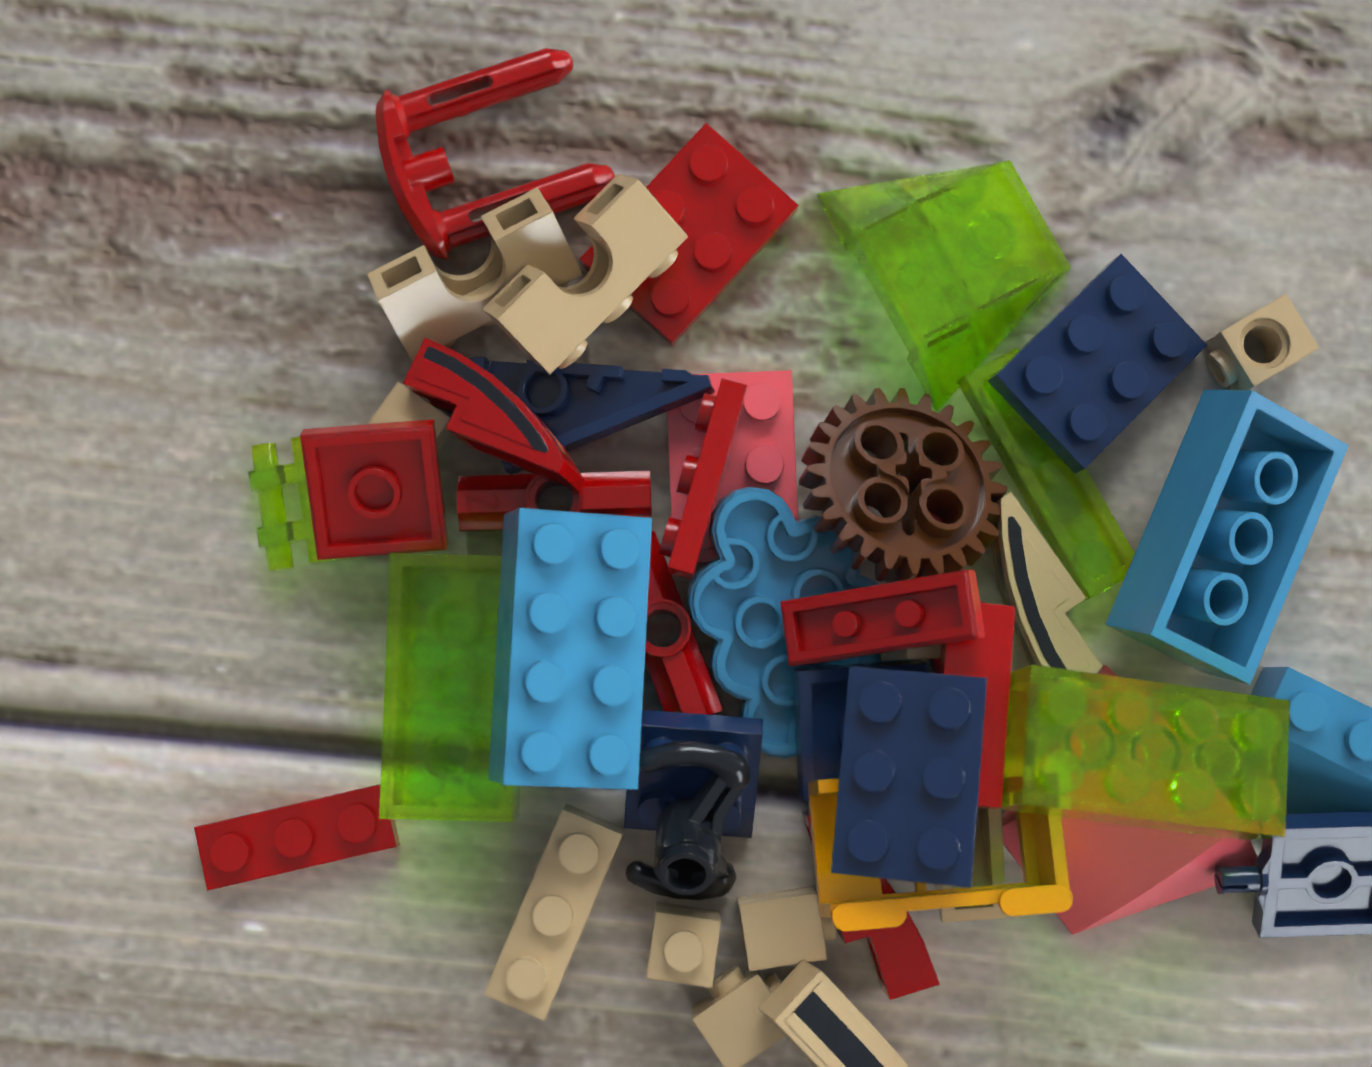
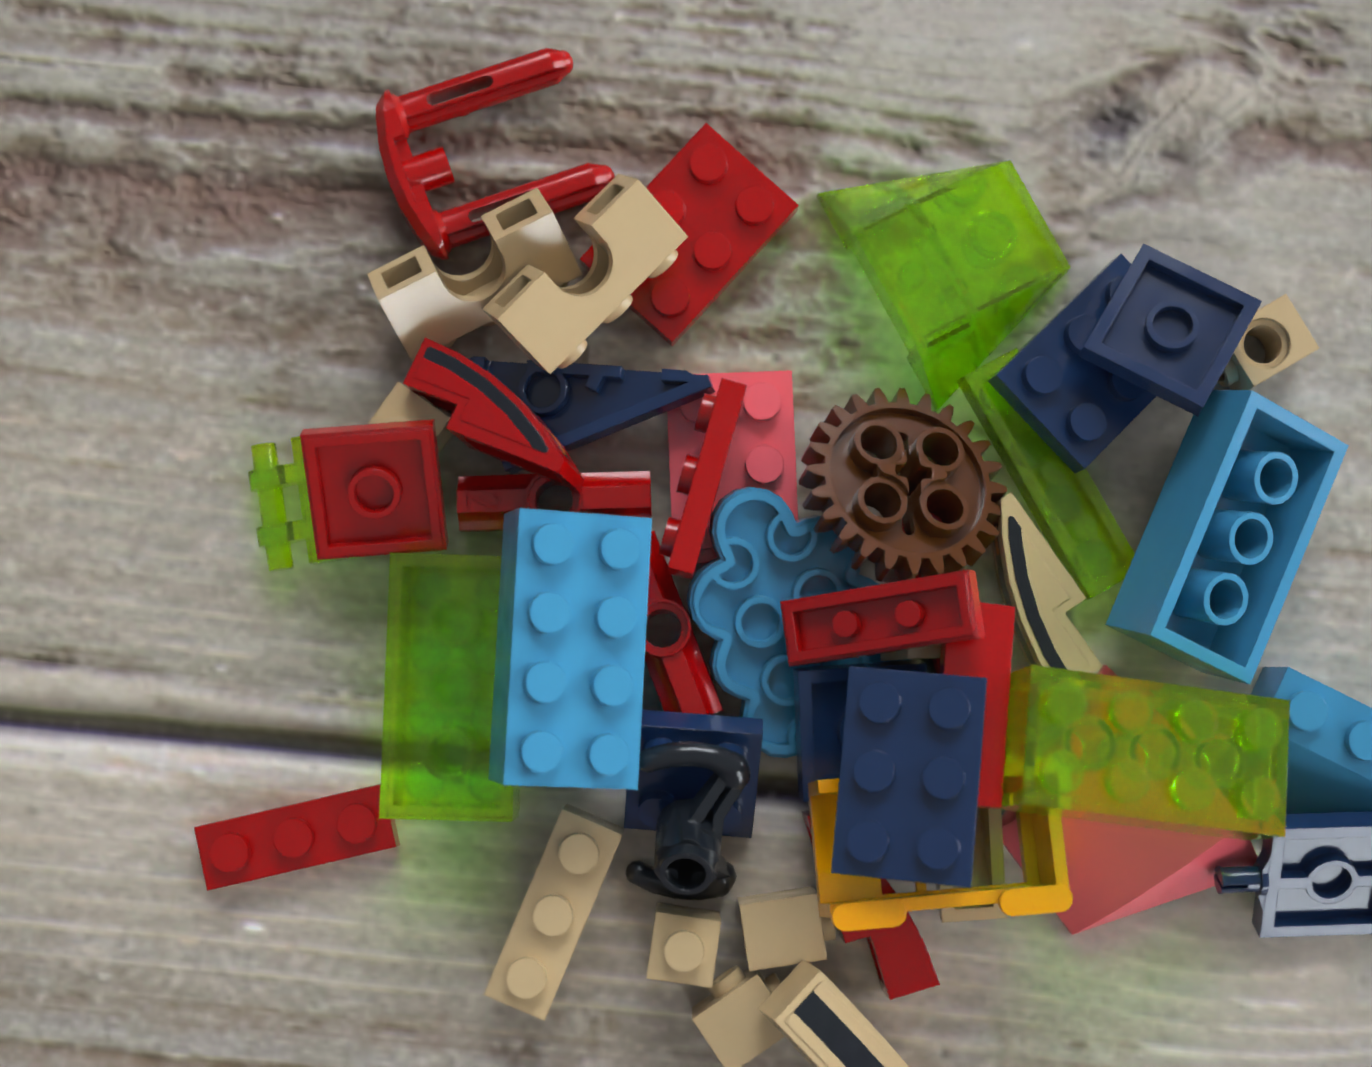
(1170, 329): none -> dark blue plate

